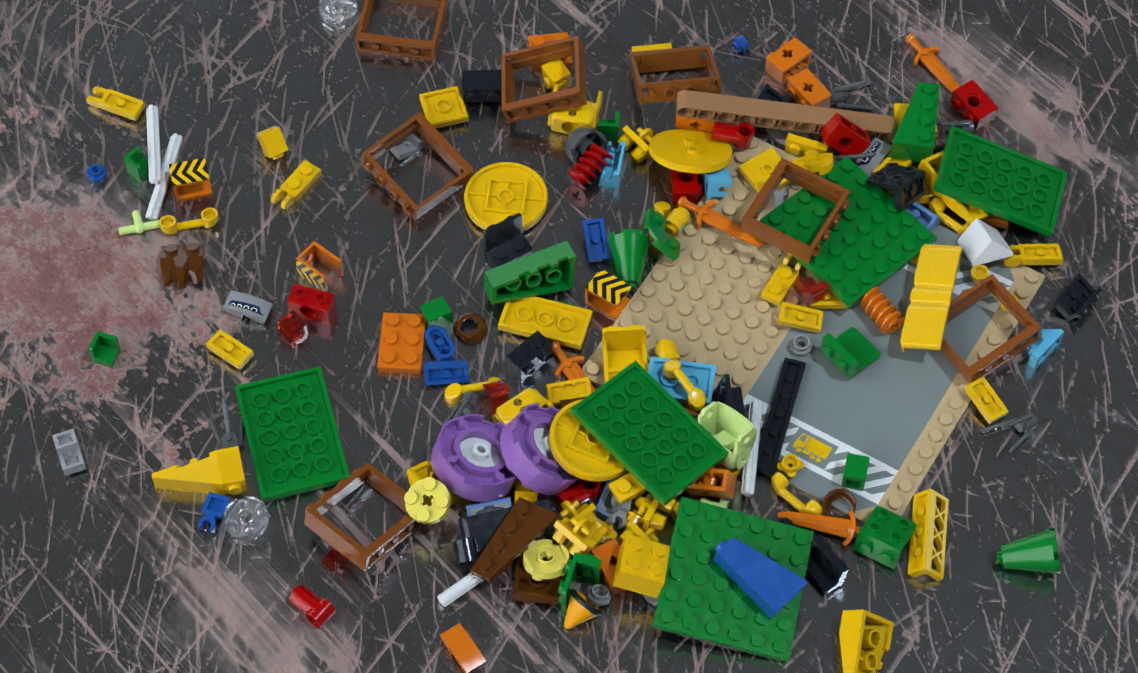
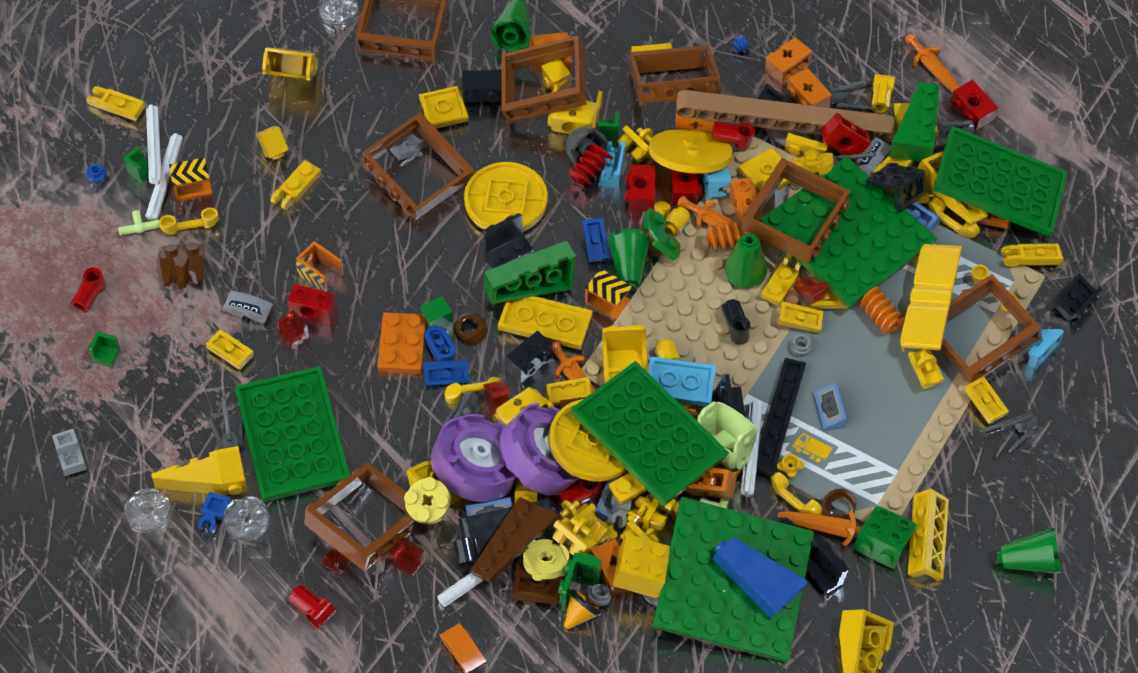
(89, 290): none -> red piece
(147, 522): none -> clear plate
(290, 63): none -> yellow piece
(406, 556): none -> clear red panel
(512, 27): none -> green cone
(642, 187): none -> red brick
(696, 396): yellow bar -> none
(724, 236): none -> orange piece
(736, 321): none -> black piece
(742, 195): none -> orange brick
(746, 263): none -> green cone
(830, 407): none -> slope
(849, 352): green bracket -> none
(855, 471): green panel -> none
(882, 91): none -> yellow piece
(926, 368): none -> yellow hips
(983, 244): white slope -> none

